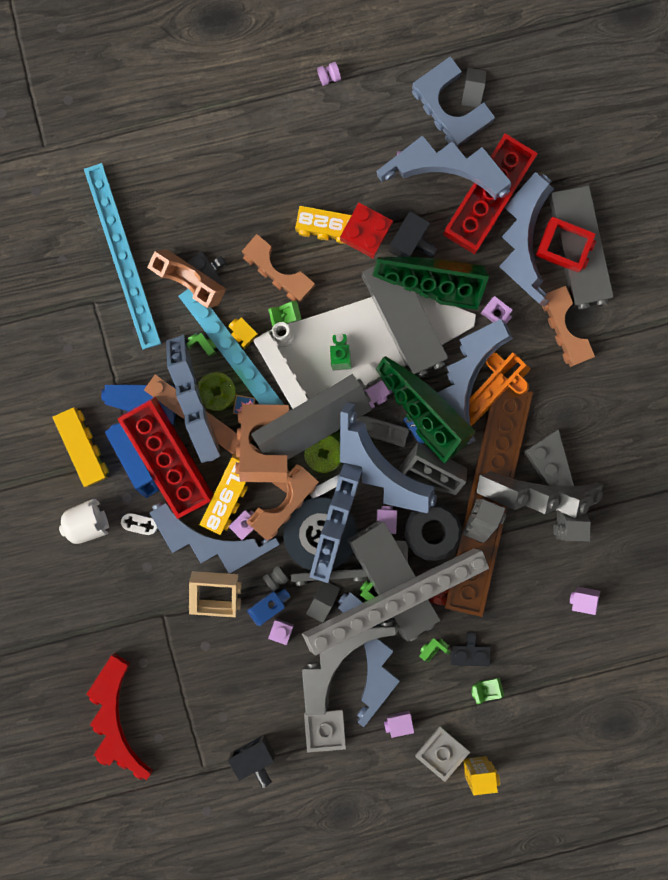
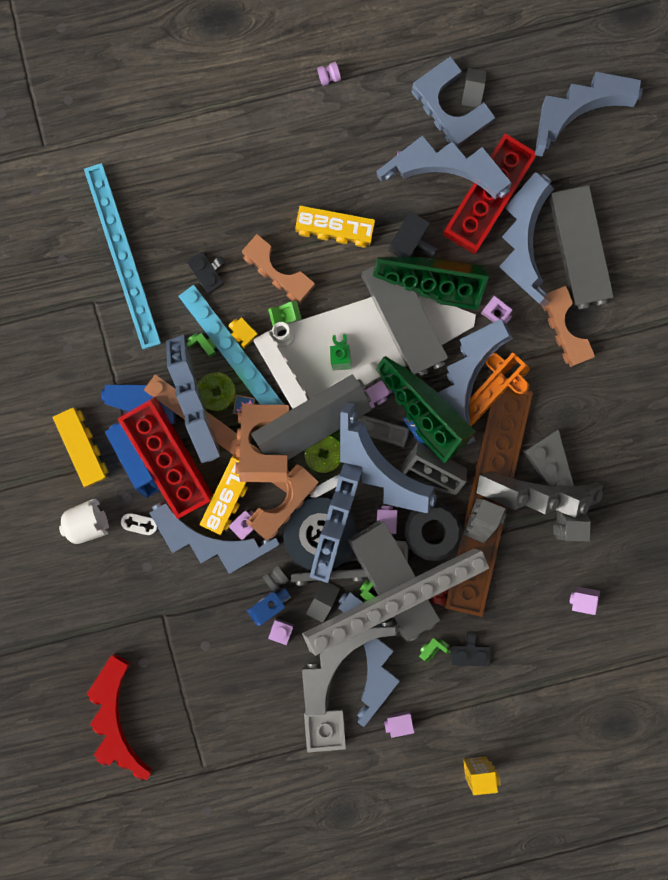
(172, 267): nougat arch -> none
(212, 607): tan window -> none
(252, 759): black brick -> none
(366, 230): red brick -> none
(442, 753): light grey plate -> none
(487, 690): bright green bracket -> none
(551, 257): red window -> none
(604, 91): none -> sand blue arch

